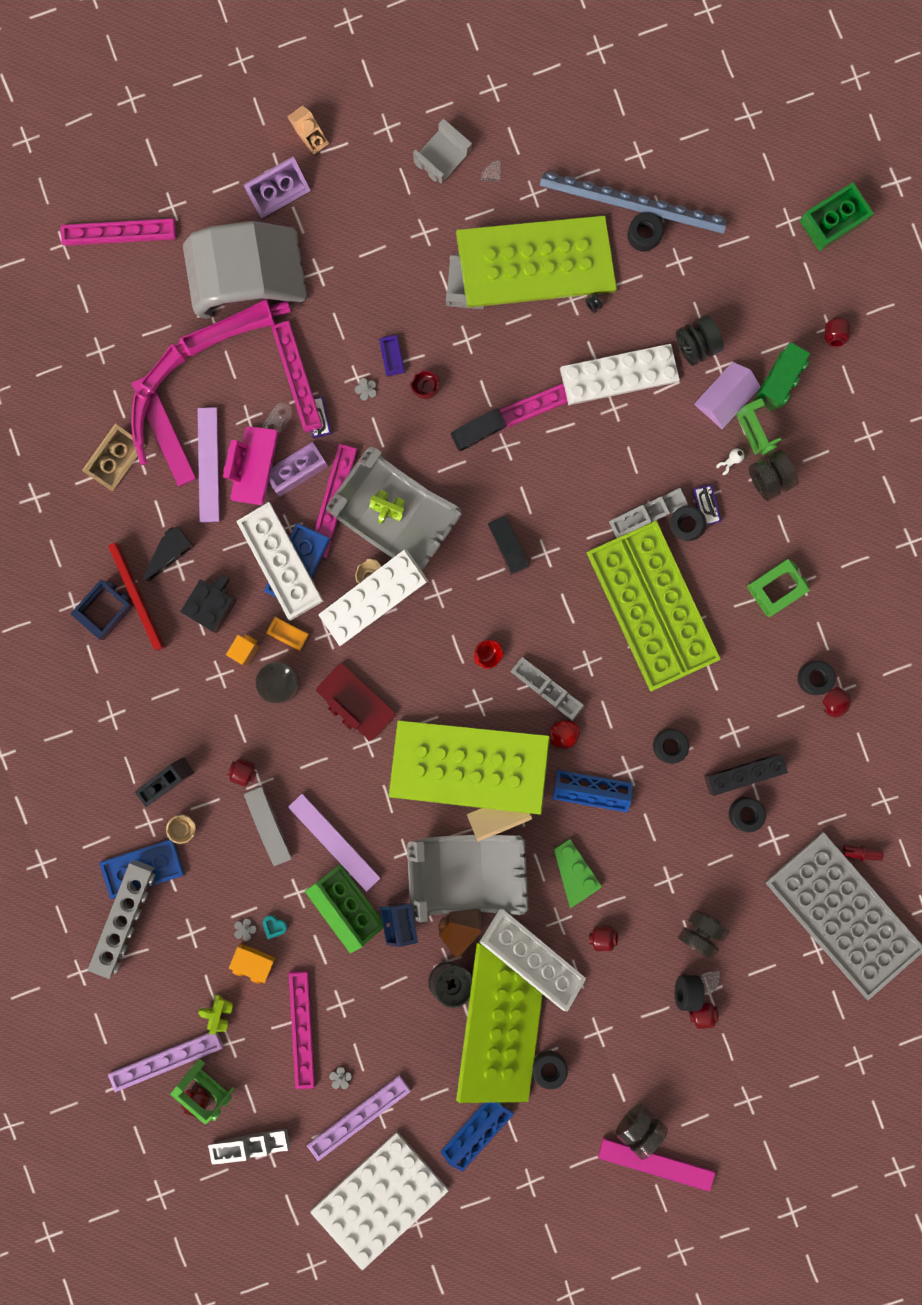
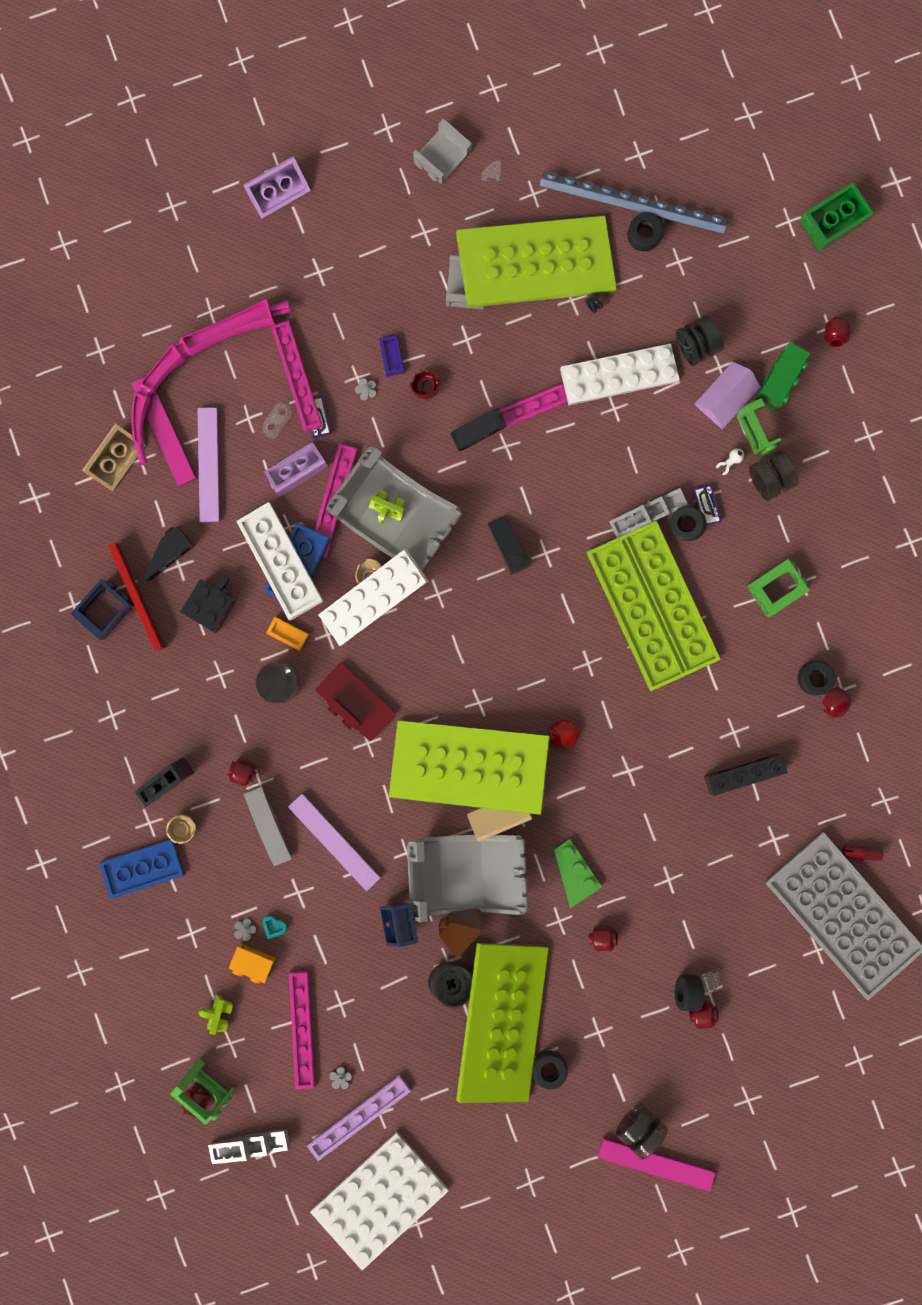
(100, 962): light grey brick -> none
(118, 232): dark pink tile -> none
(165, 1061): lavender tile -> none
(243, 264): light grey windscreen -> none
(243, 649): light orange brick -> none
(250, 464): dark pink bracket -> none
(308, 129): light nougat slope -> none
(345, 908): bright green slope -> none
(474, 1132): blue fence -> none
(488, 654): red hair -> none
(533, 960): white plate -> none
(547, 689): light grey slope -> none
(592, 795): blue fence -> none
(683, 746): black tyre -> none
(706, 930): clear smoke wheel -> none
(759, 814): black tyre -> none

